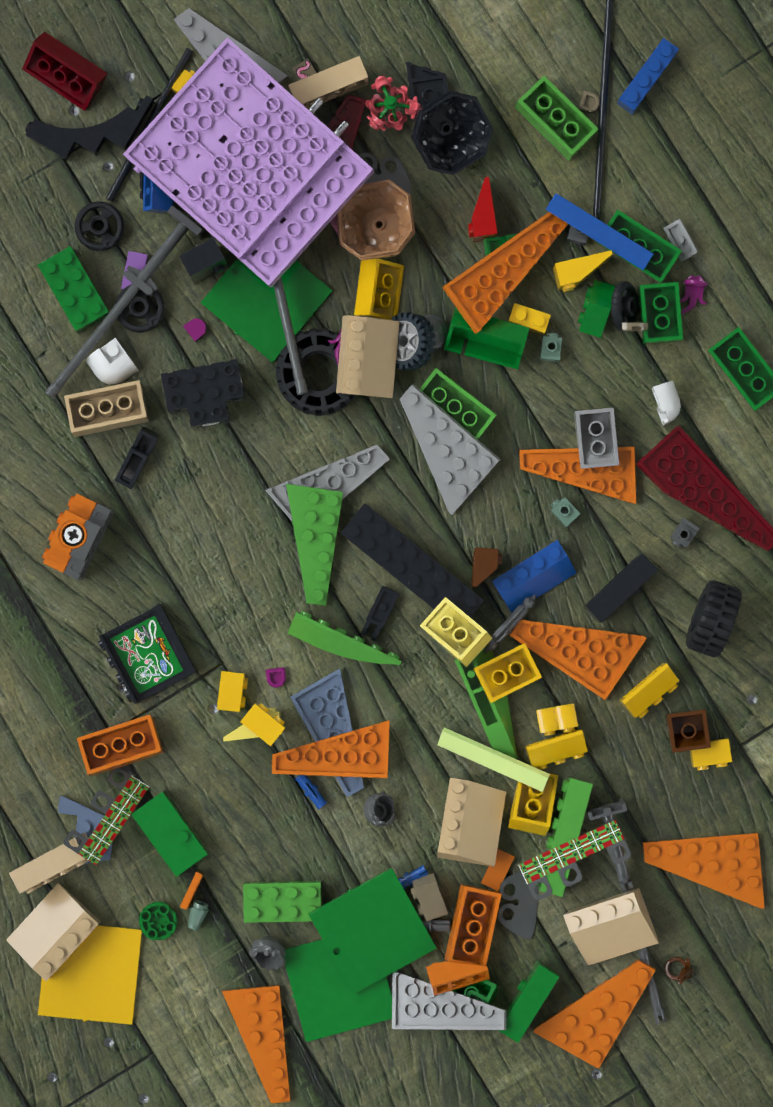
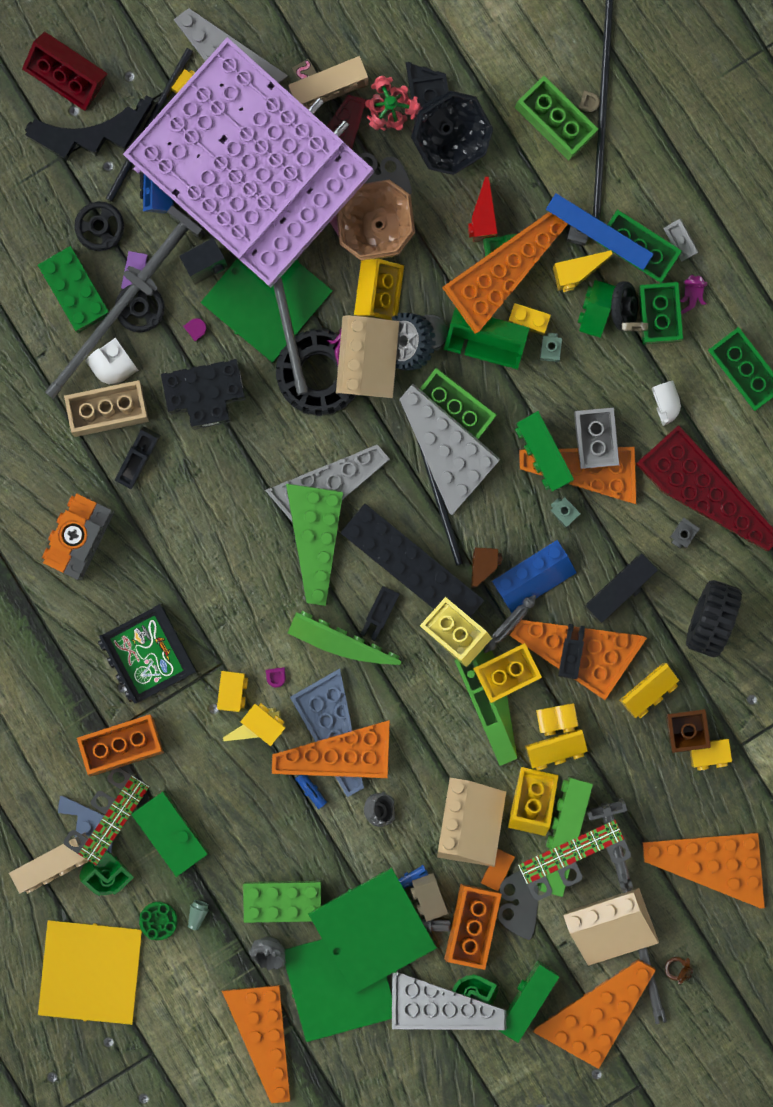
(53, 931): tan slope -> none
(107, 876): none -> green brick
(191, 890): orange tile -> none
(444, 514): none -> black piece
(451, 975): orange slope -> none
(493, 759): yellowish green tile -> none
(544, 452): none -> green slope
(571, 654): none -> black hinge
(647, 76): blue brick -> none

